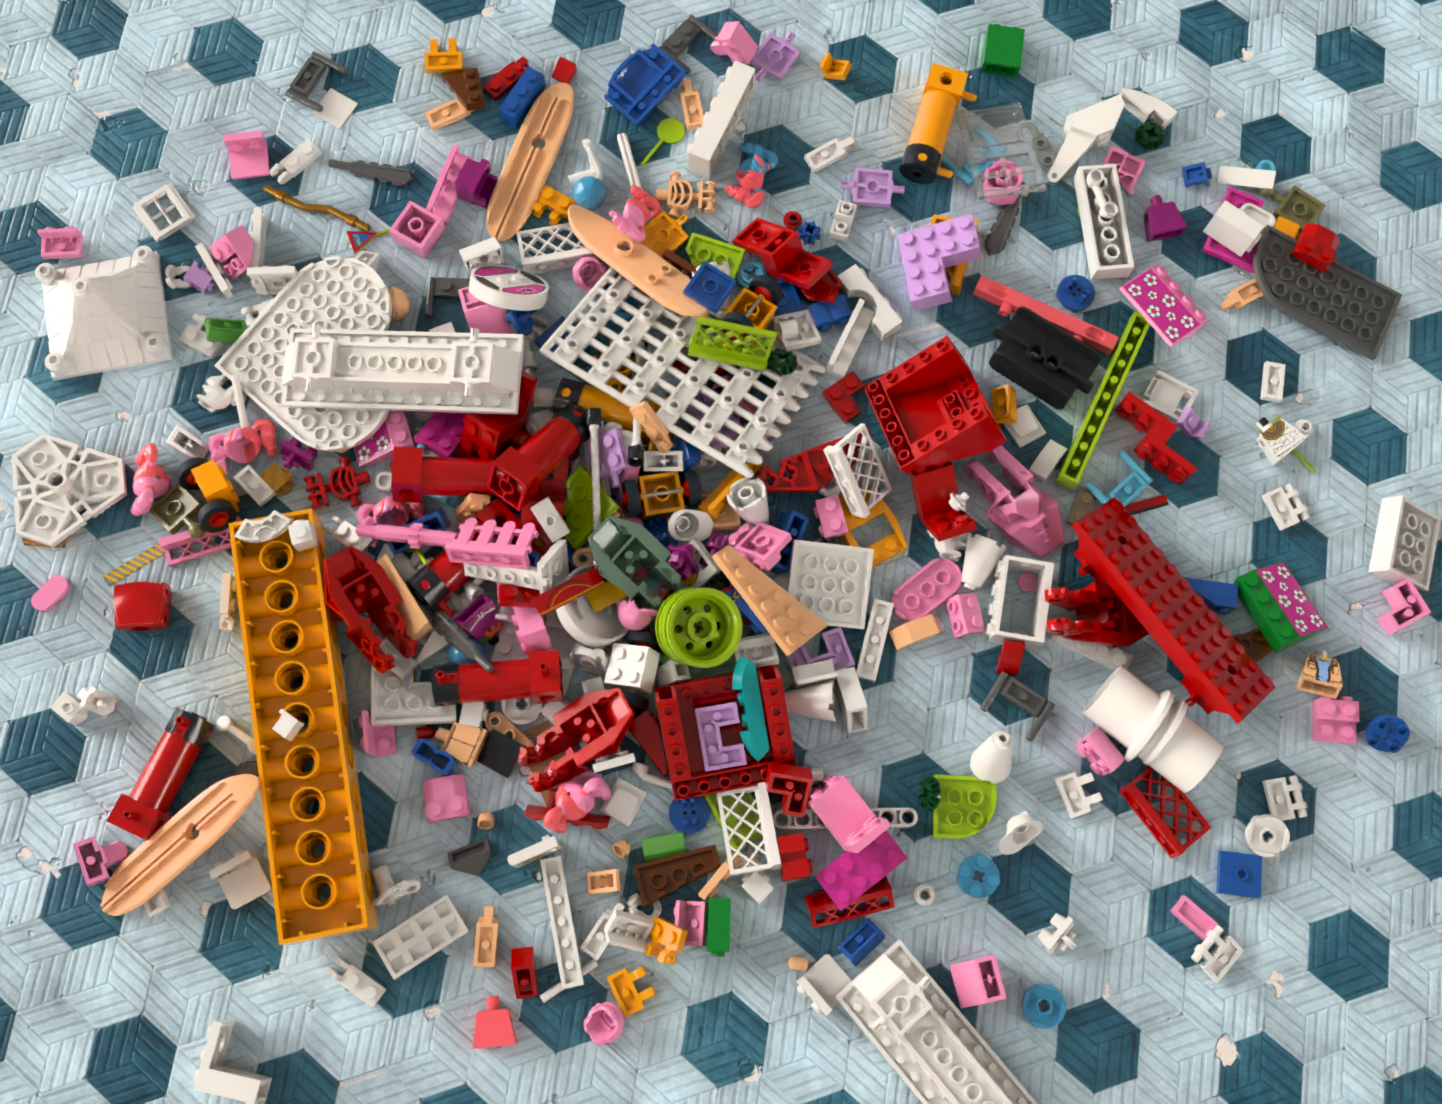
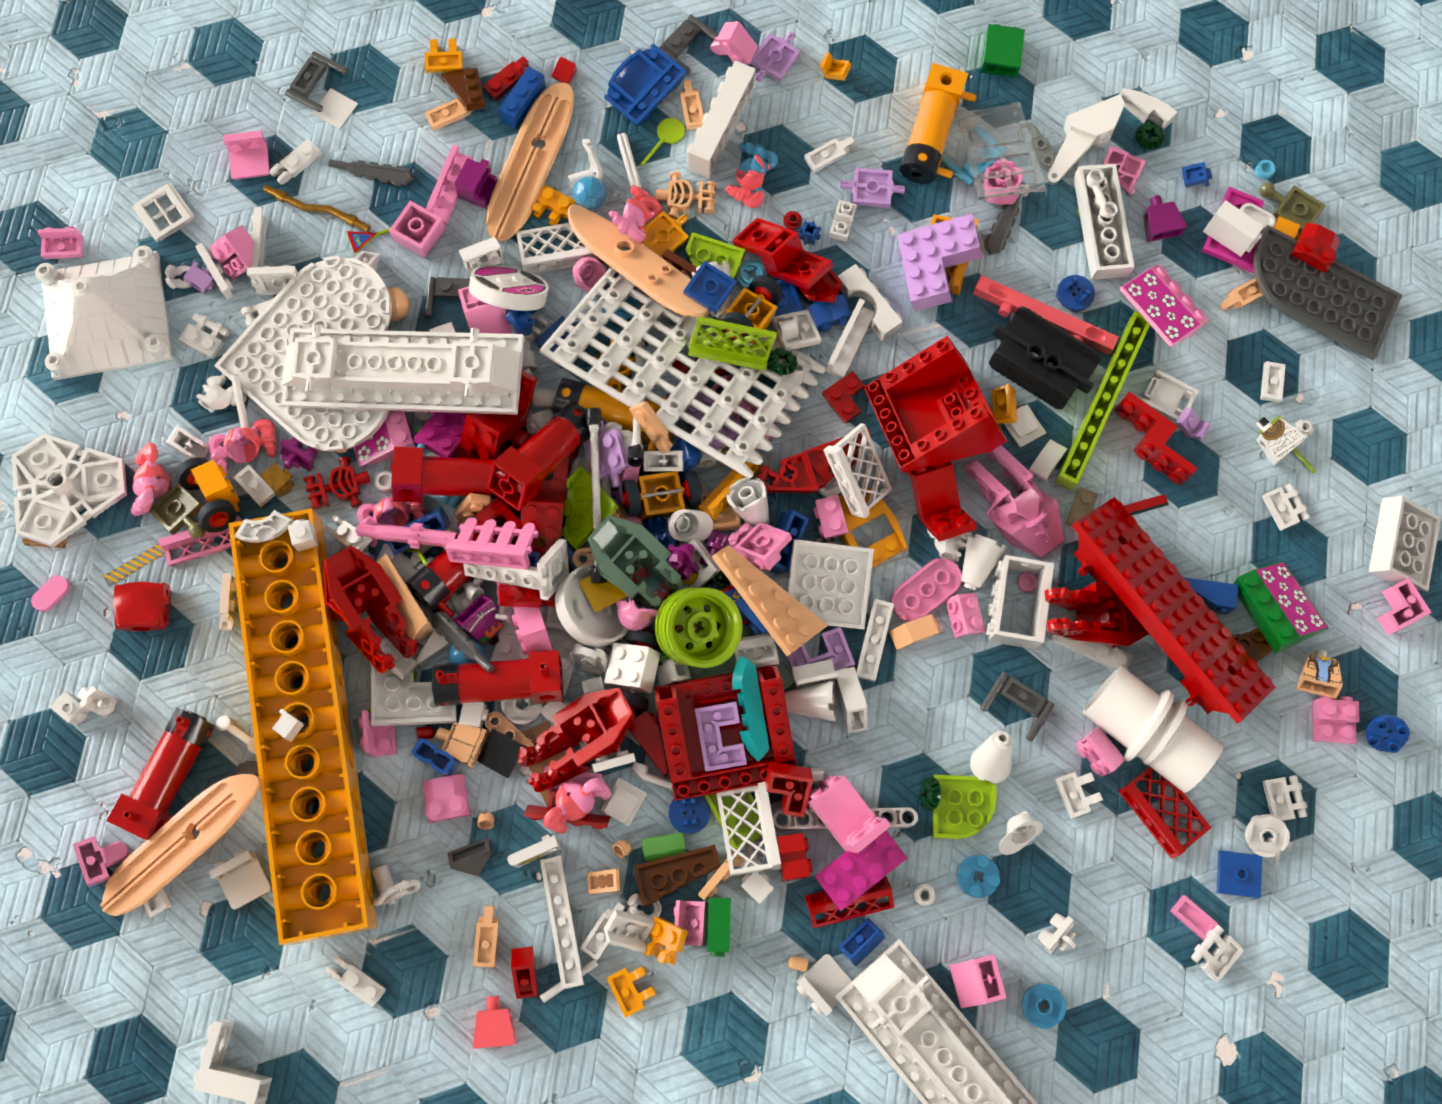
(224, 329): bright green slope -> none
(420, 937): white plate -> none
(550, 519): white plate -> none
(567, 591): red sticker -> none
(604, 1023): bright pink hair -> none
(958, 501): white plant -> none
(1010, 657): red slope -> none
(1128, 488): medium azure plate -> none
(1246, 177): white sticker -> none

